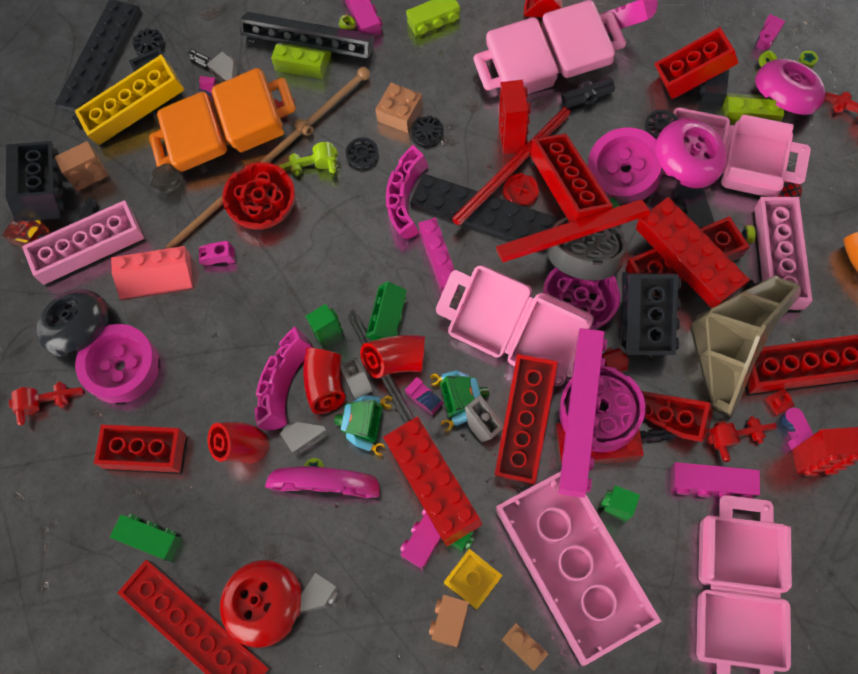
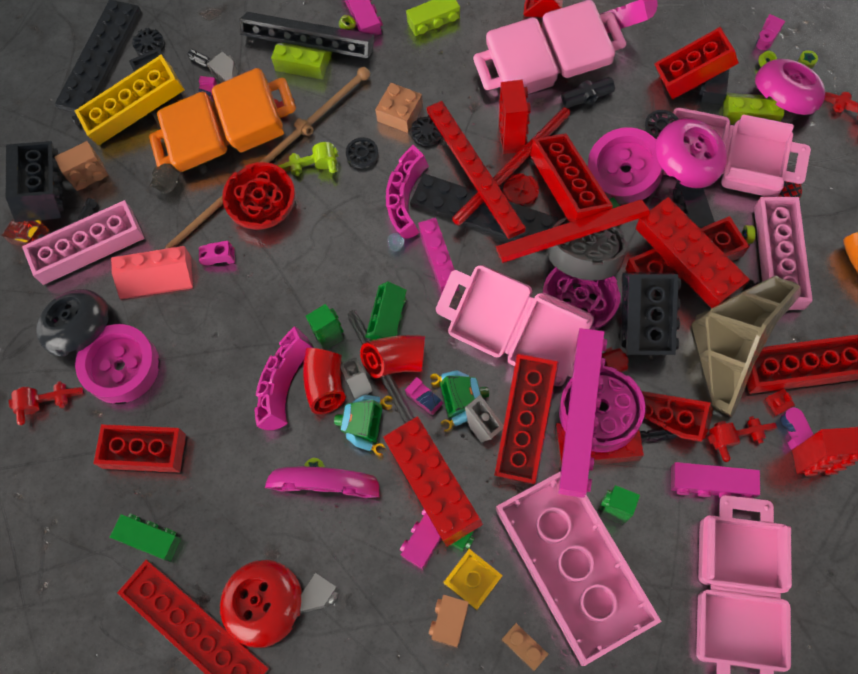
(237, 442): red brick -> none
(302, 436): light grey slope -> none
(395, 241): none -> clear light blue plate
(476, 170): none -> red plate

